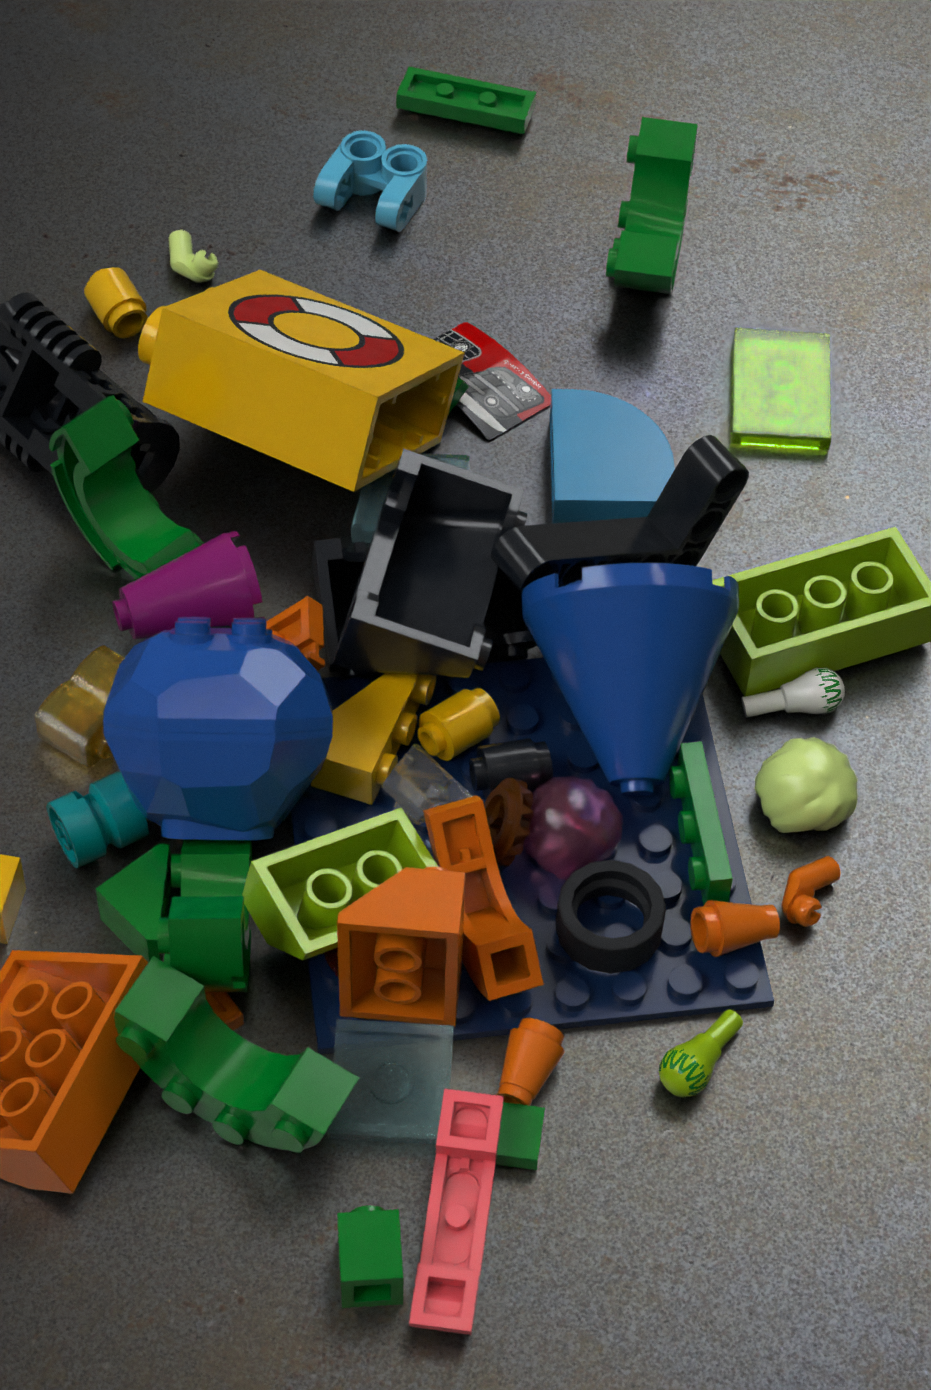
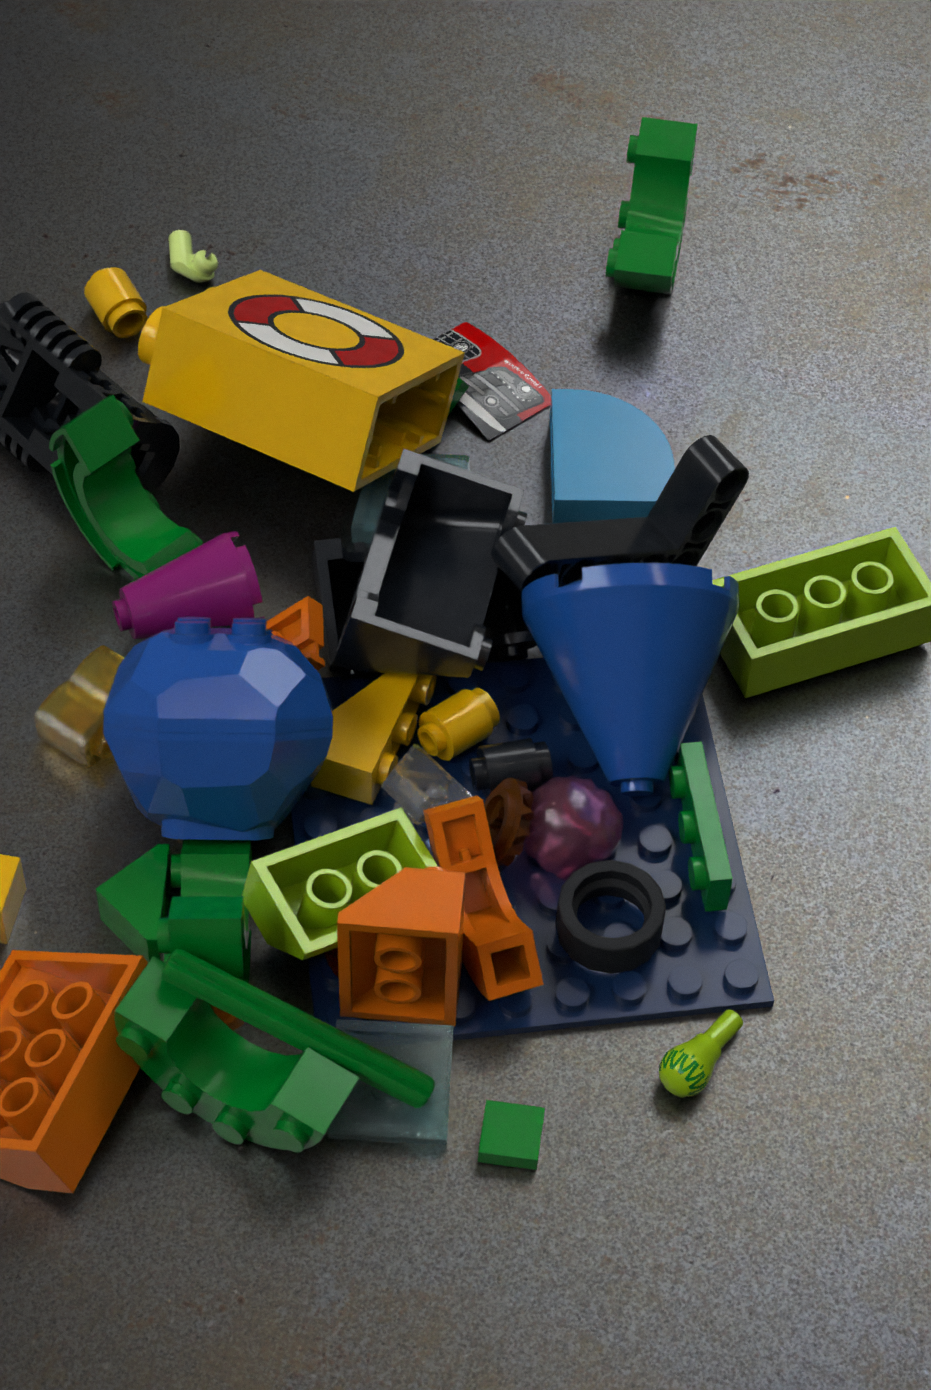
(95, 820): teal wheel -> none
(297, 1027): none -> green axle
(366, 167): medium azure piece -> none
(370, 1257): green brick -> none
(457, 1212): coral slope -> none
(466, 100): green plate -> none
(529, 1060): orange cone -> none
(729, 926): orange cone -> none
(781, 389): clear neon green tile -> none
(801, 886): orange arm -> none
(807, 786): yellowish green hair -> none
(811, 693): white piece -> none

